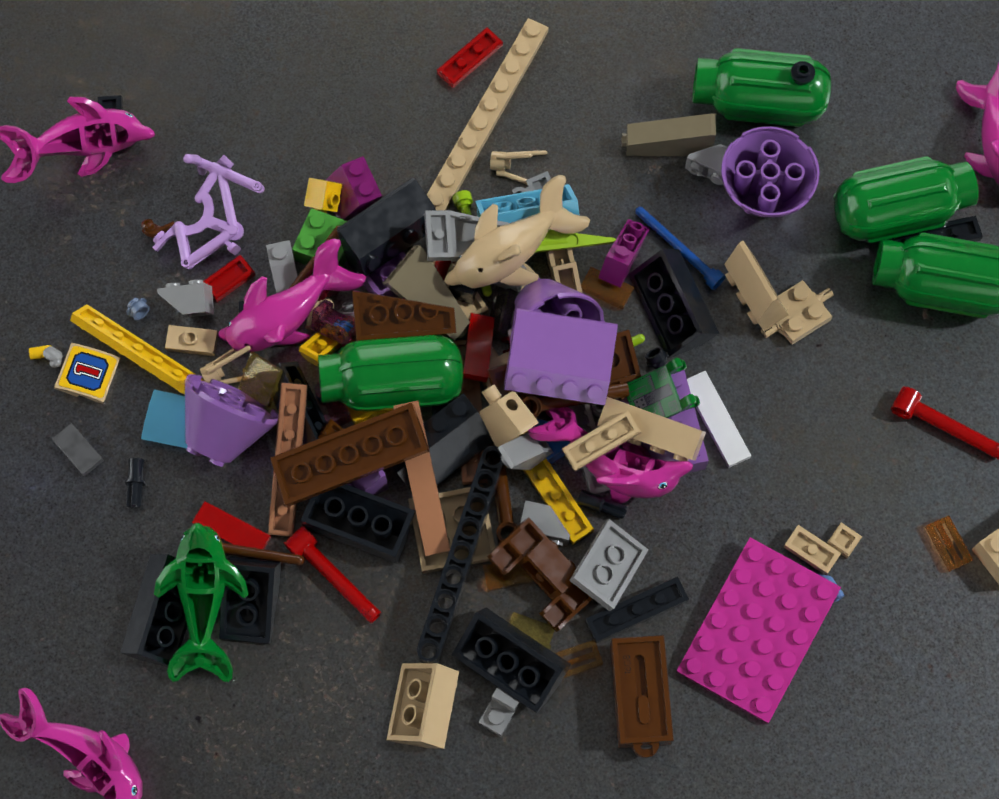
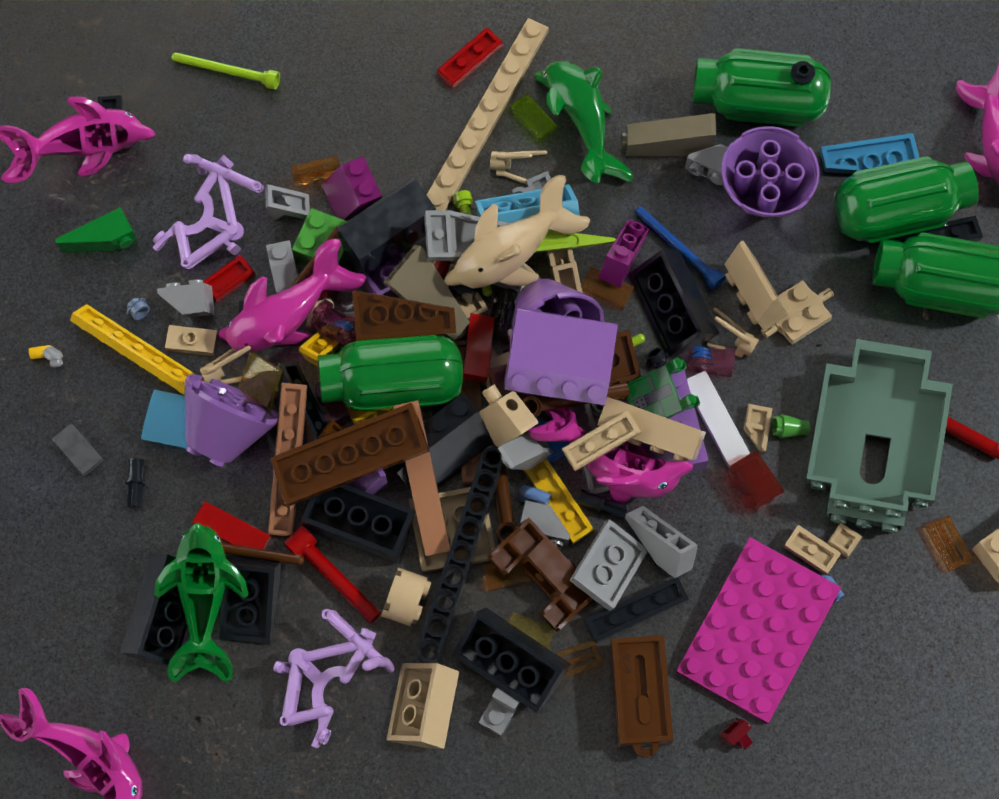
(87, 372): slope -> none
(102, 234): none -> green slope
(151, 229): reddish brown arm -> none
(268, 78): none -> lime piece
(286, 202): none -> light grey slope
(301, 664): none -> lavender piece
(314, 170): none -> clear orange plate
(323, 195): yellow brick -> none
(405, 596): none -> tan brick
(530, 493): none -> medium blue arm
(532, 117): none -> clear neon green tile
(581, 98): none -> green animal
(664, 543): none -> light grey slope
(713, 360): none -> clear pink leg
(737, 734): none -> dark red tile
(744, 342): none -> tan plant
(755, 481): none -> clear red brick
(757, 425): none -> tan tile
(788, 426): none -> bright green cone
(868, 154): none -> dark azure wing
(883, 398): none -> sand green panel

